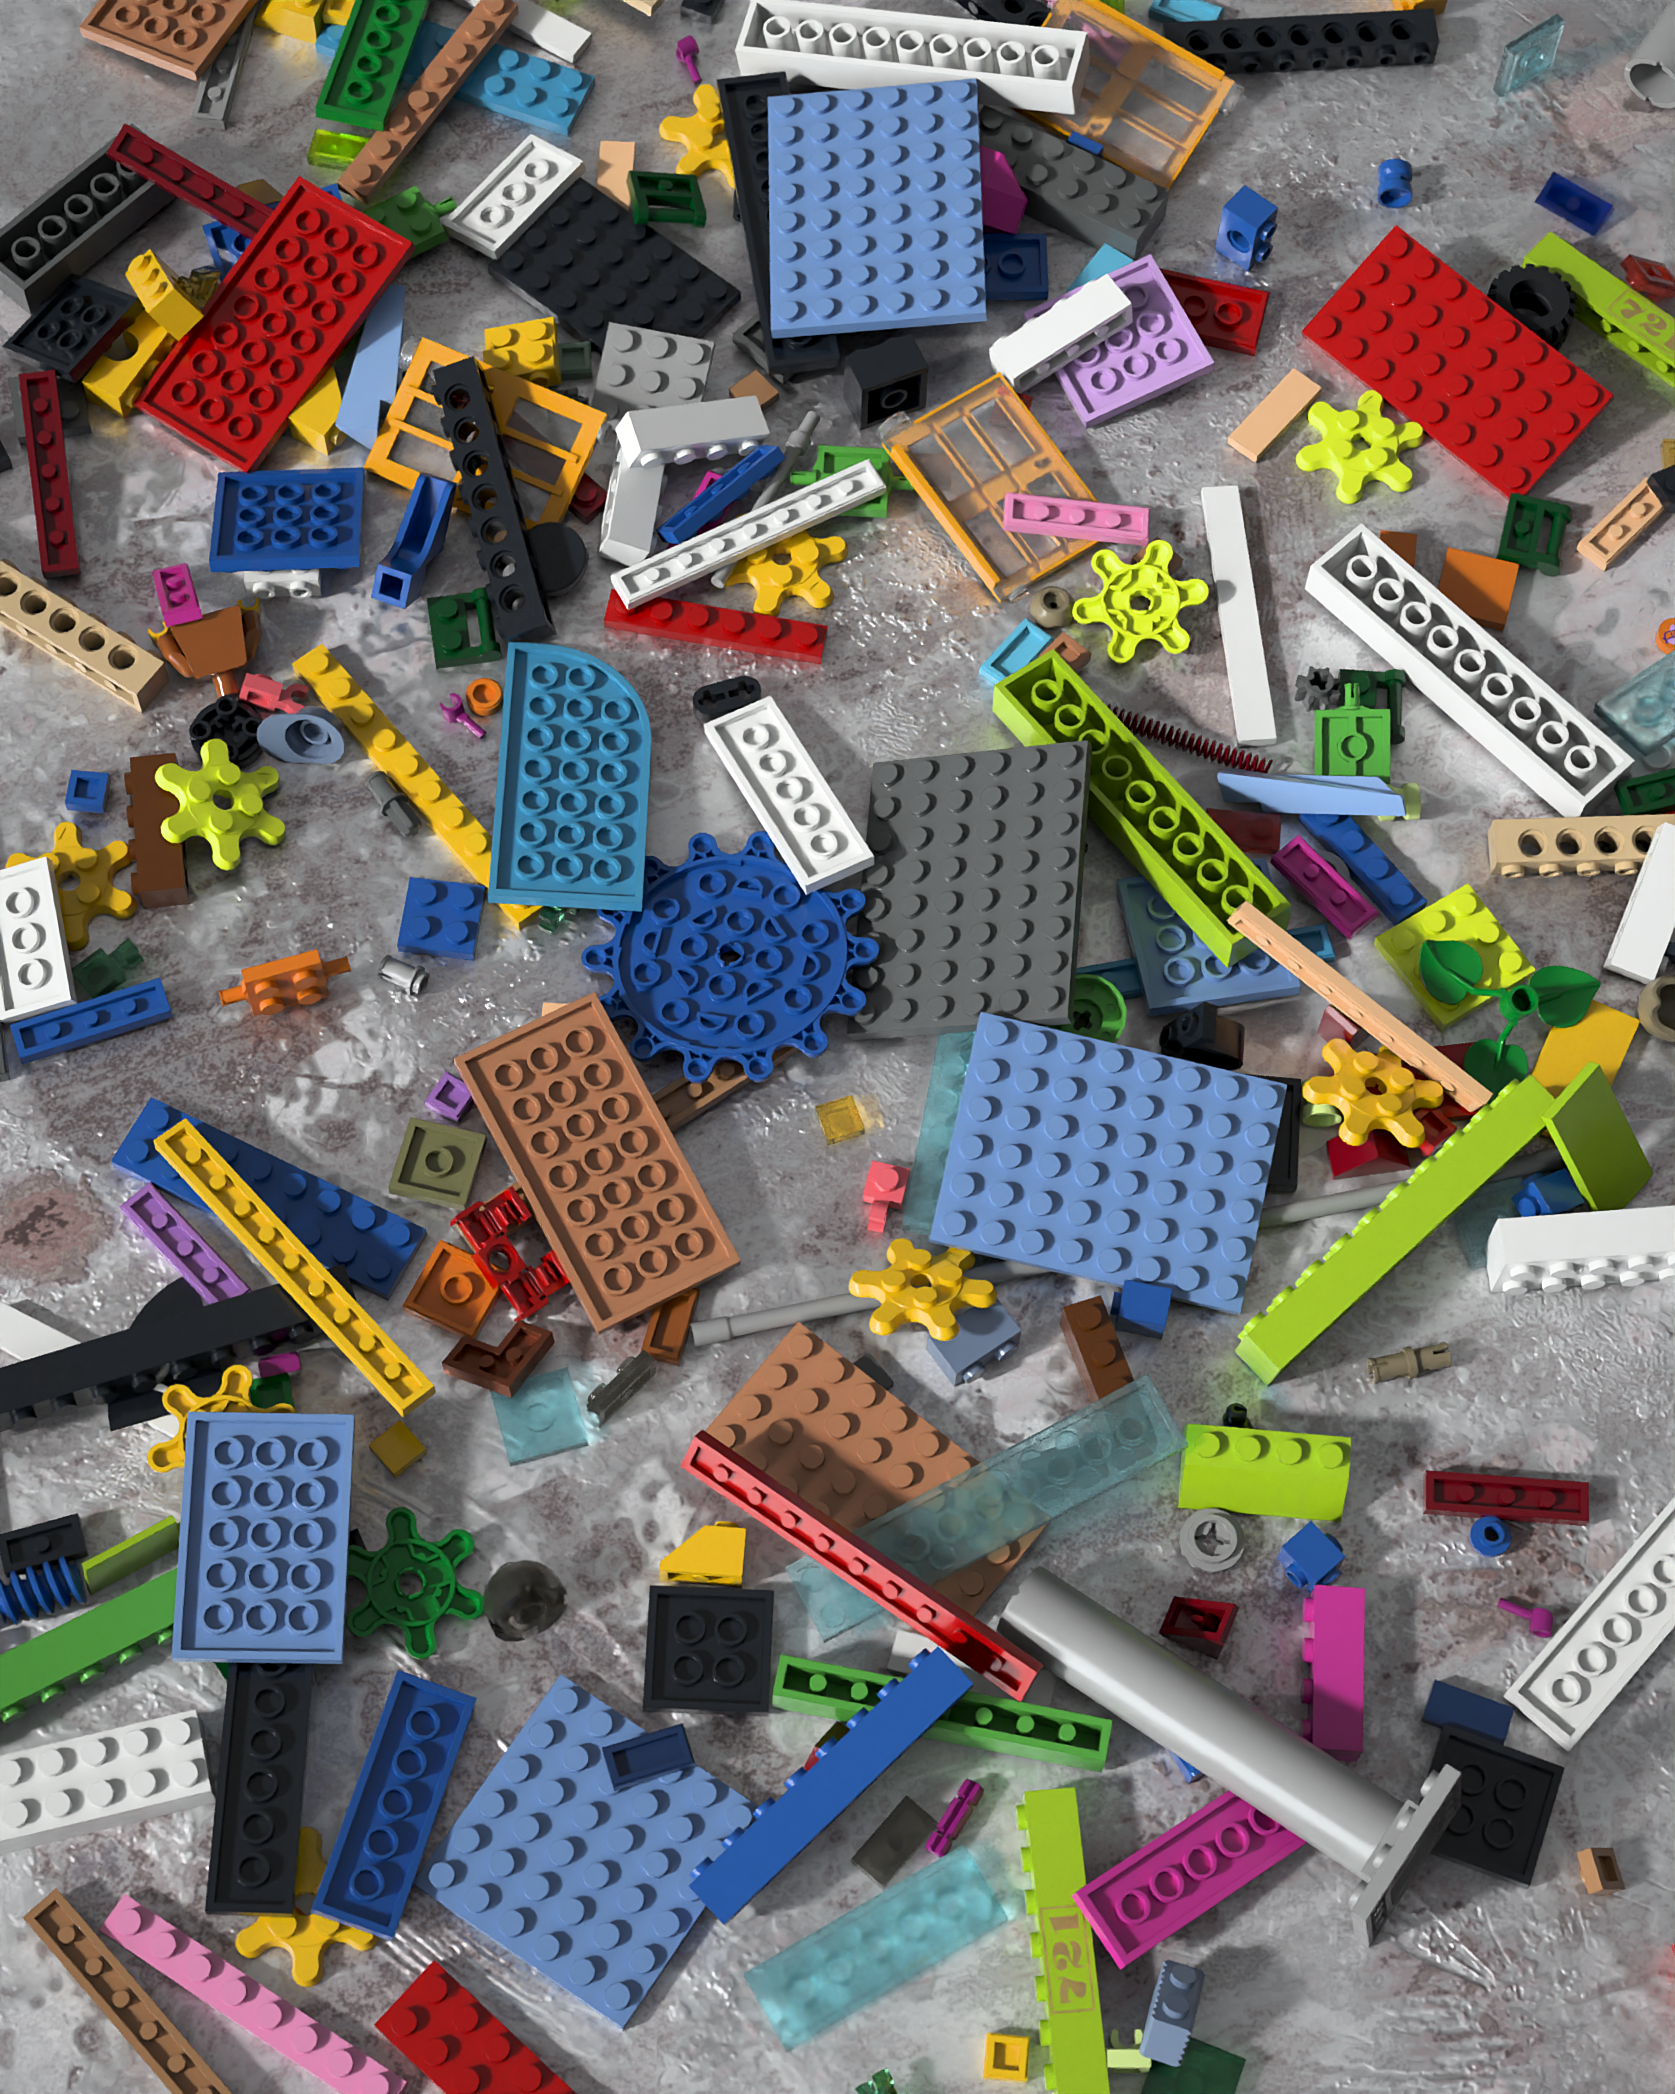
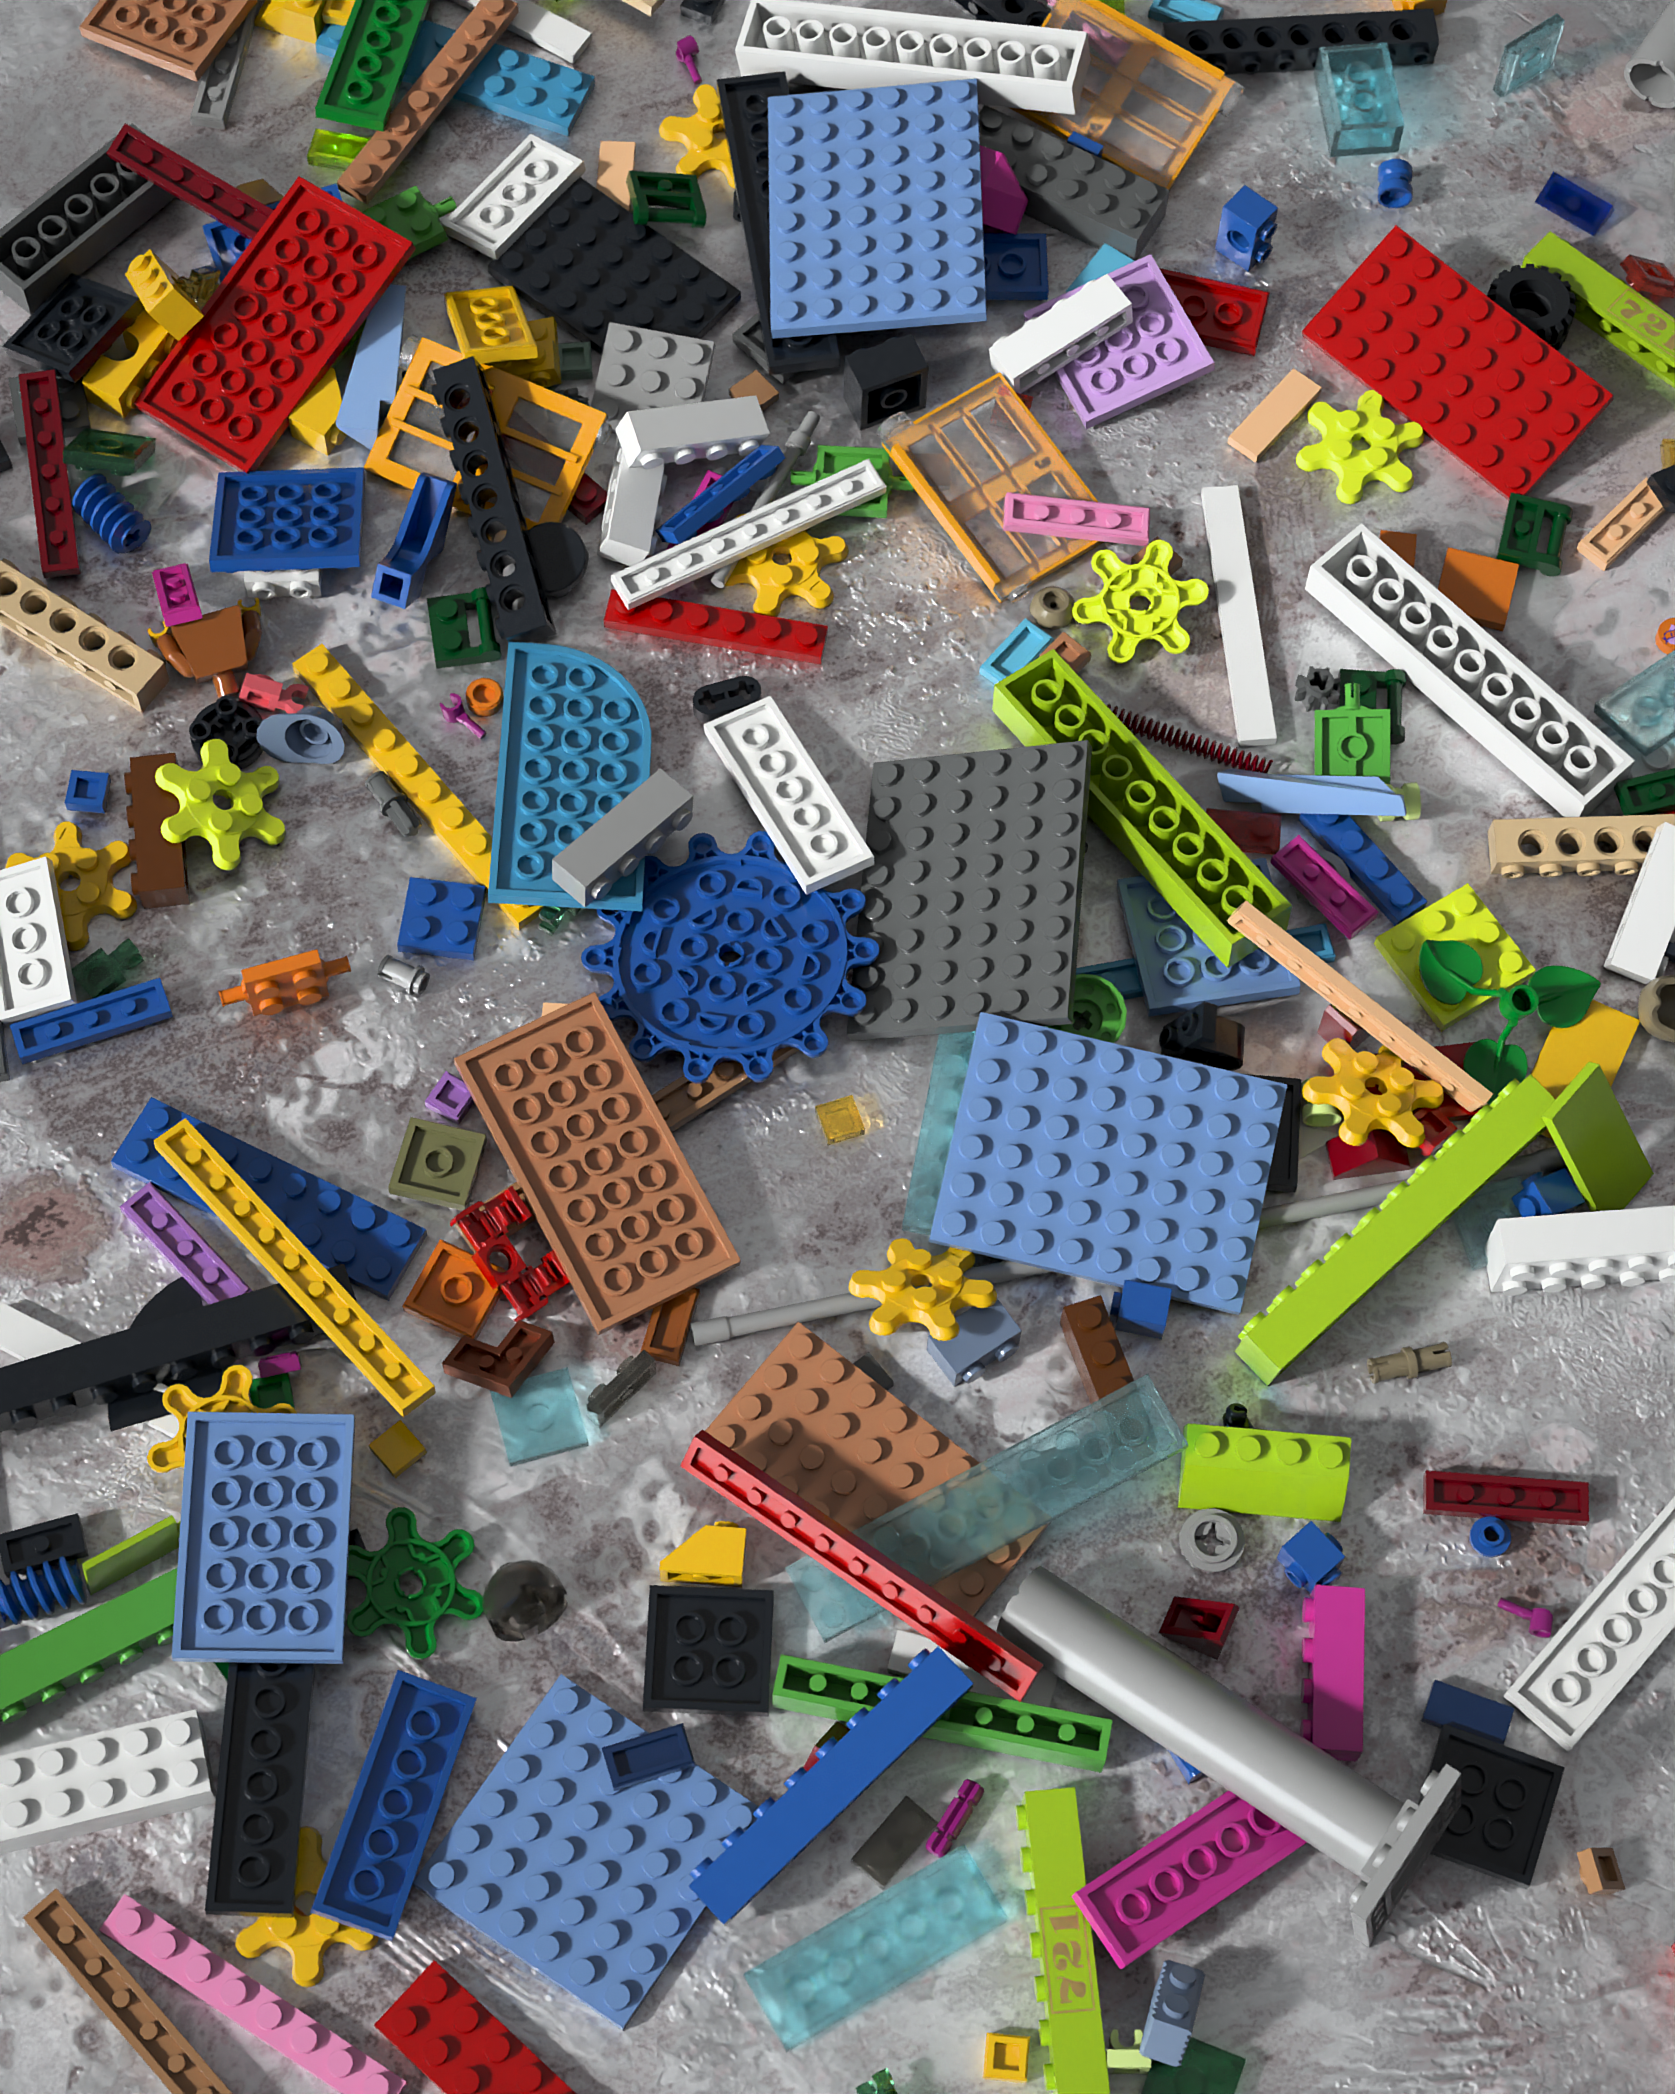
(108, 451): none -> clear green plate
(110, 514): none -> blue piece
(490, 324): none -> yellow tile
(623, 838): none -> light grey brick
(885, 1190): coral plate -> none
(1358, 99): none -> clear light blue brick

